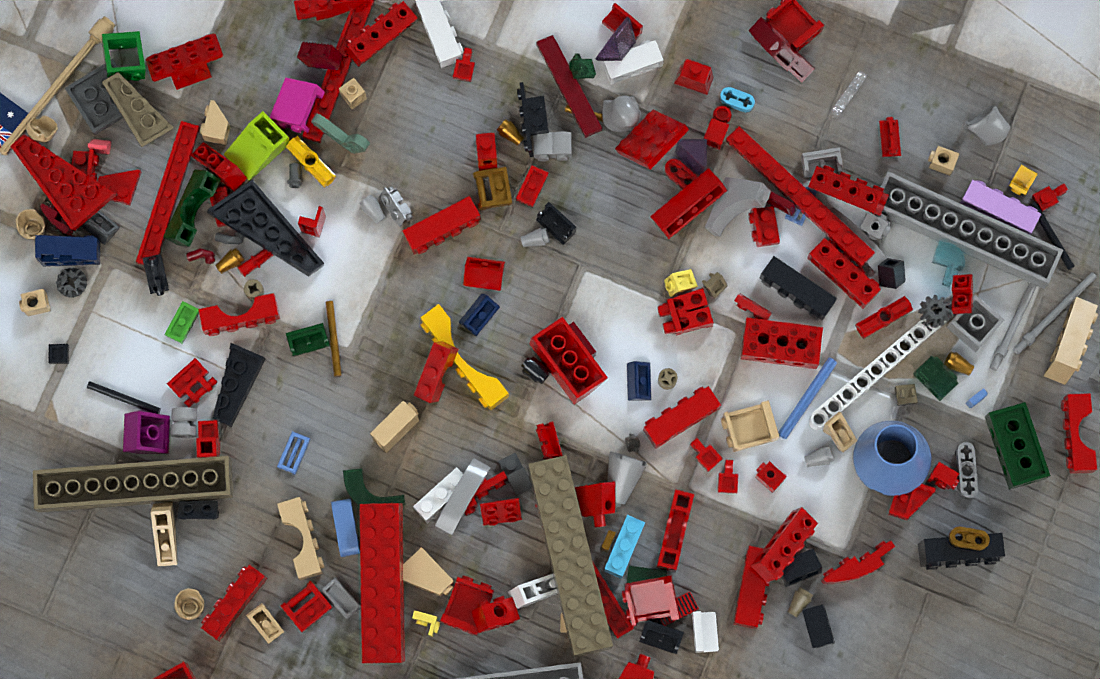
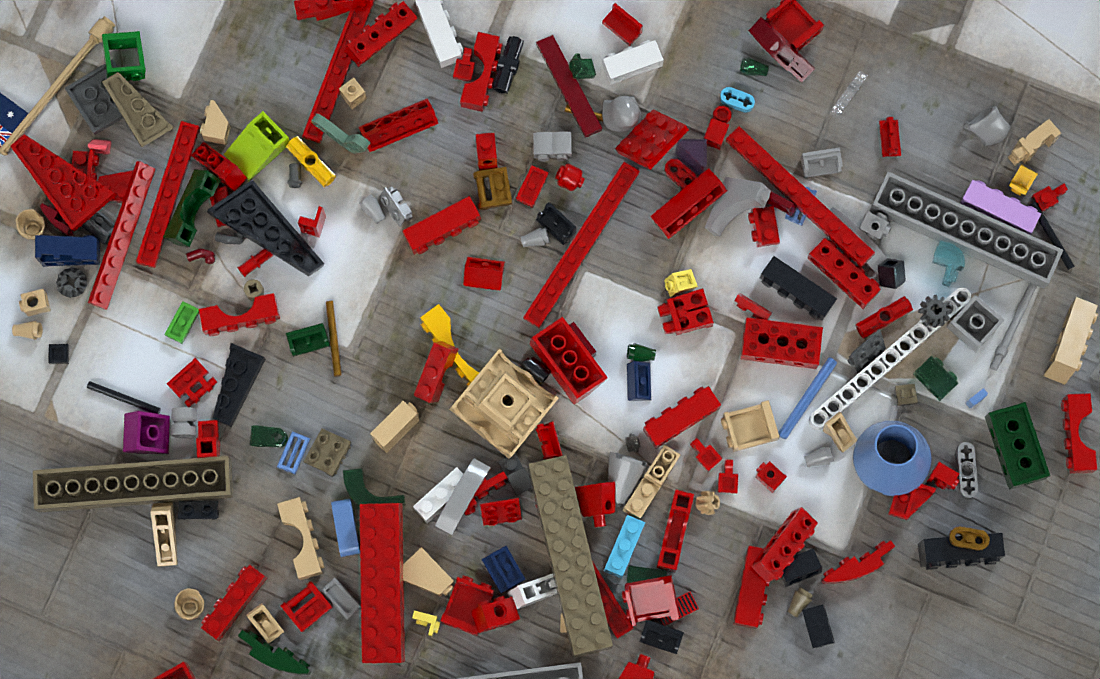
(28, 330): none -> tan cone
(42, 129): tan hair -> none
(121, 235): none -> plate
(155, 274): black hinge -> none
(185, 62): red bracket -> none
(230, 260): pearl gold cone -> none
(264, 436): none -> clear green piece
(279, 660): none -> dark green slope
(295, 104): dark pink panel -> none
(320, 55): dark red brick -> none
(327, 452): none -> dark tan hinge
(399, 126): none -> red fence
(475, 93): none -> red arch
(479, 314): dark blue slope -> none
(501, 424): none -> tan piece
(503, 569): none -> dark blue plate
(508, 65): none -> black piece
(510, 132): pearl gold cone -> none
(534, 115): black bracket -> none
(569, 177): none -> red head
(581, 245): none -> red plate
(608, 541): pearl gold tile -> none
(619, 43): clear purple slope -> none
(638, 352): none -> dark green cone
(651, 482): none -> tan slope
(669, 376): dark tan wheel -> none
(694, 76): red torso -> none
(705, 632): white panel -> none
(707, 502): none -> tan gear
(715, 284): dark tan tile -> none
(753, 68): none -> clear green cone
(848, 190): red brick -> none
(867, 351): none -> dark grey hinge
(950, 156): tan brick -> none
(957, 363): pearl gold cone -> none
(962, 294): red slope -> none
(1026, 148): none -> tan hips
(1029, 338): light grey bar -> none

